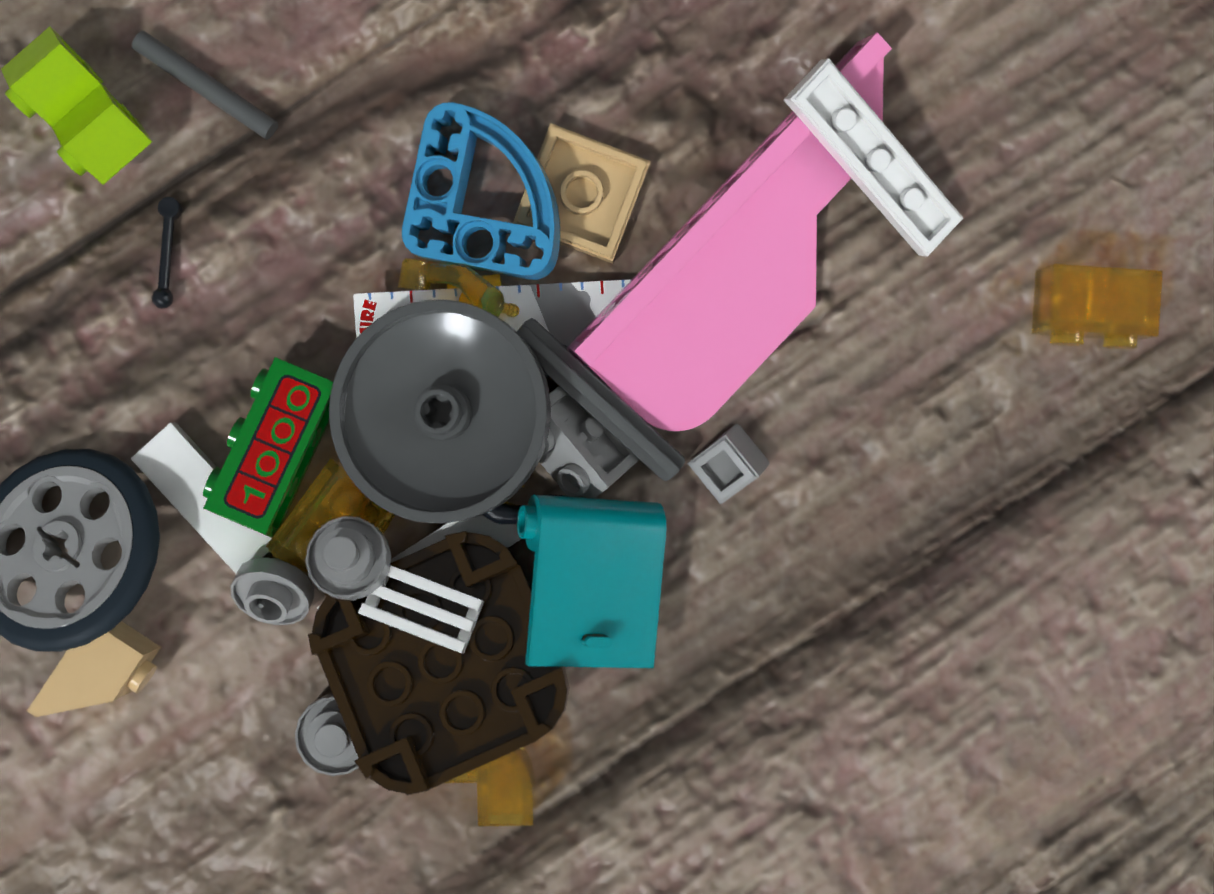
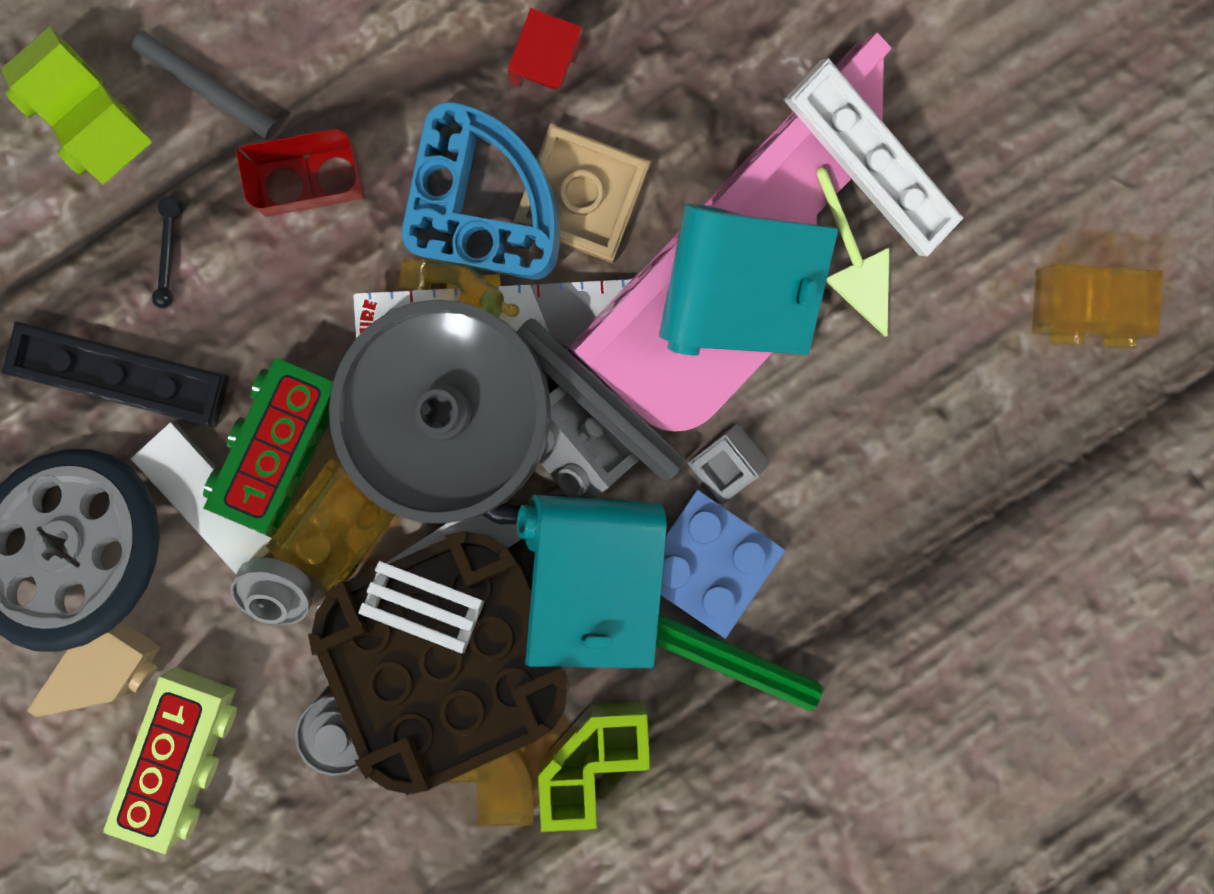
(115, 374): none -> black tile
(171, 761): none -> yellowish green brick
(289, 154): none -> red piece
(348, 558): light grey plate -> none
(544, 50): none -> red panel
(600, 741): none -> lime brick
(715, 563): none -> medium blue plate
(738, 663): none -> green axle
(745, 283): none -> teal door
(867, 280): none -> yellowish green piece

